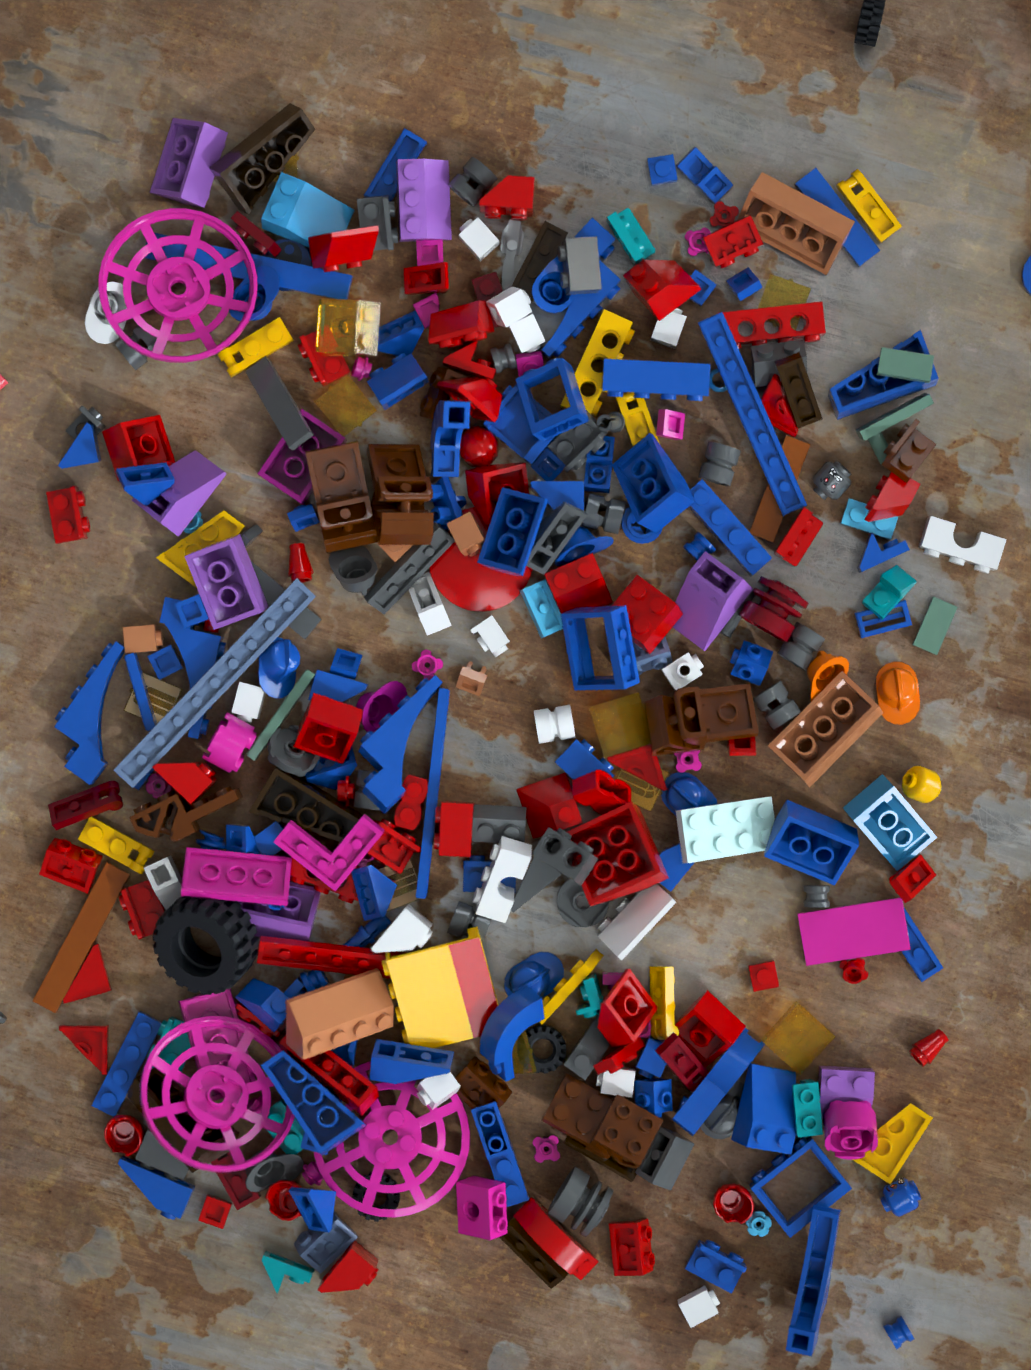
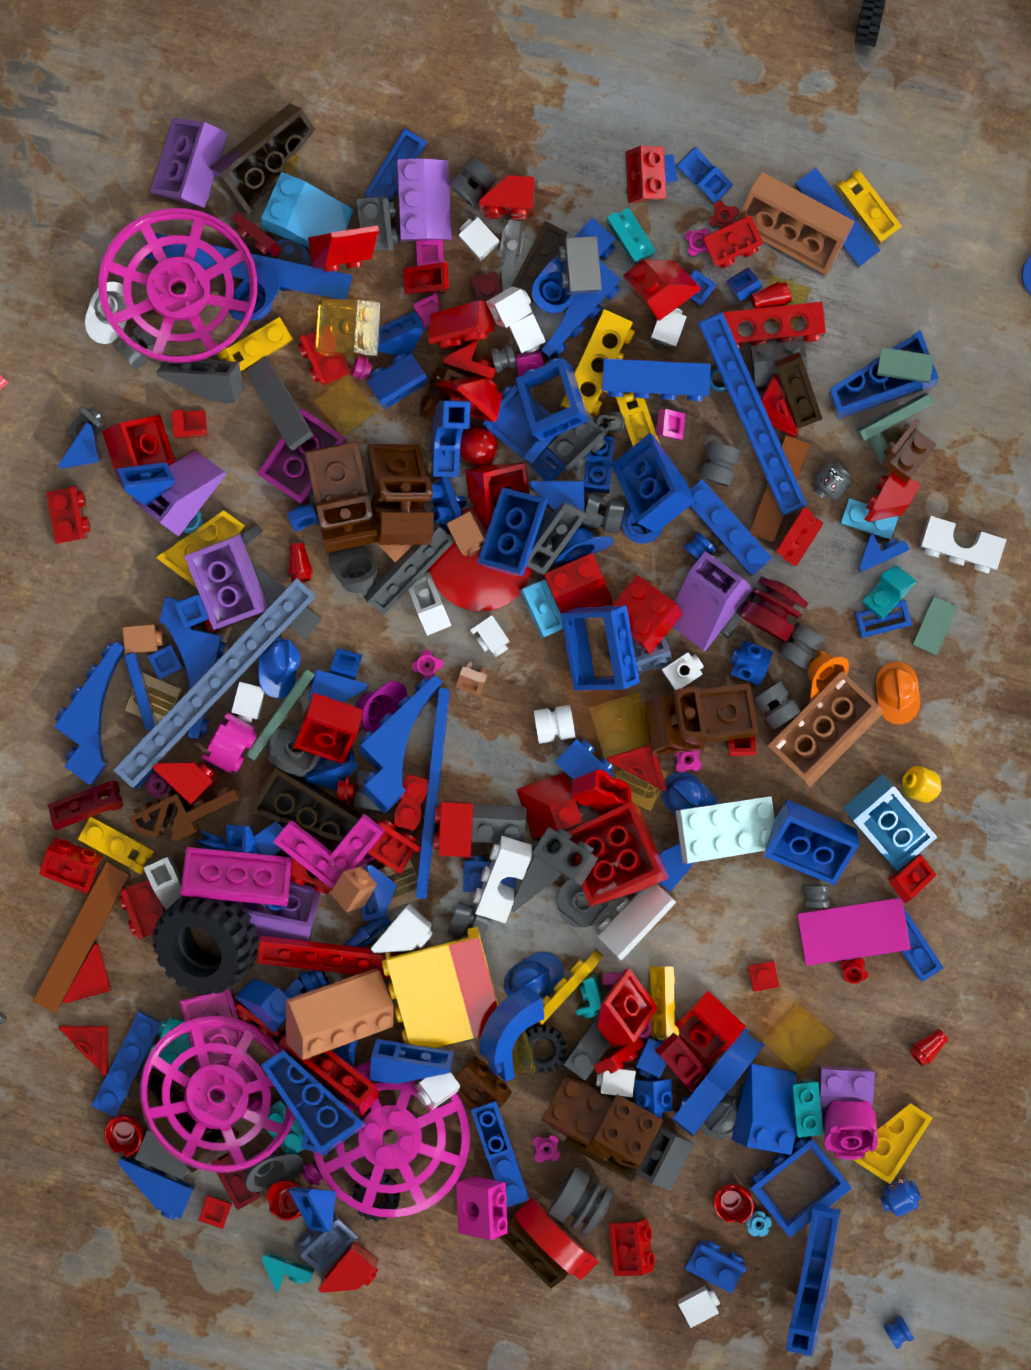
(189, 424): none -> red panel
(207, 378): none -> dark grey slope
(353, 889): none -> nougat brick
(645, 174): none -> red bracket
(772, 296): none -> red cone

